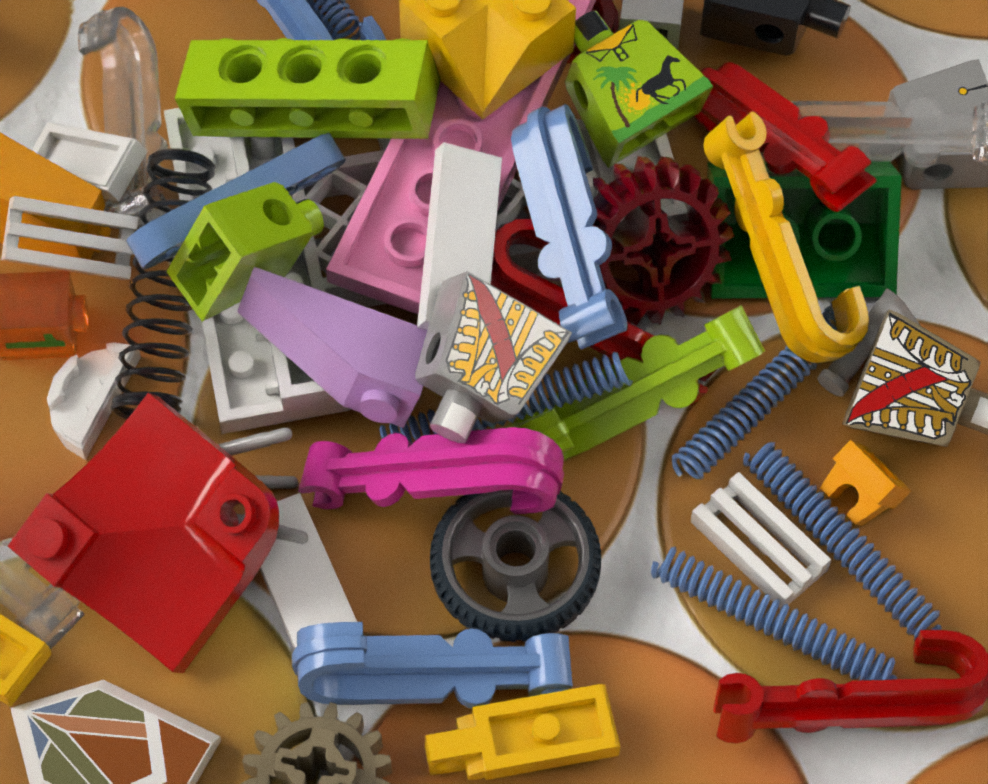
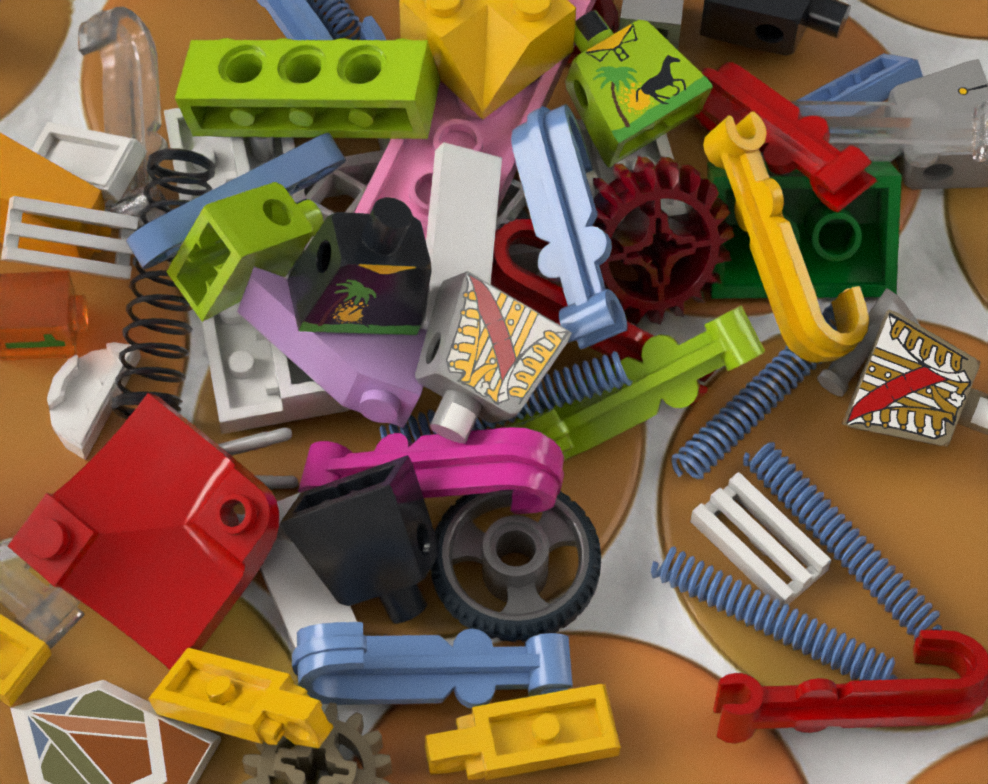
(240, 700): none -> yellow hinge
(363, 273): none -> black torso
(368, 537): none -> black torso
(869, 81): none -> medium blue plate
(874, 481): light orange tile -> none

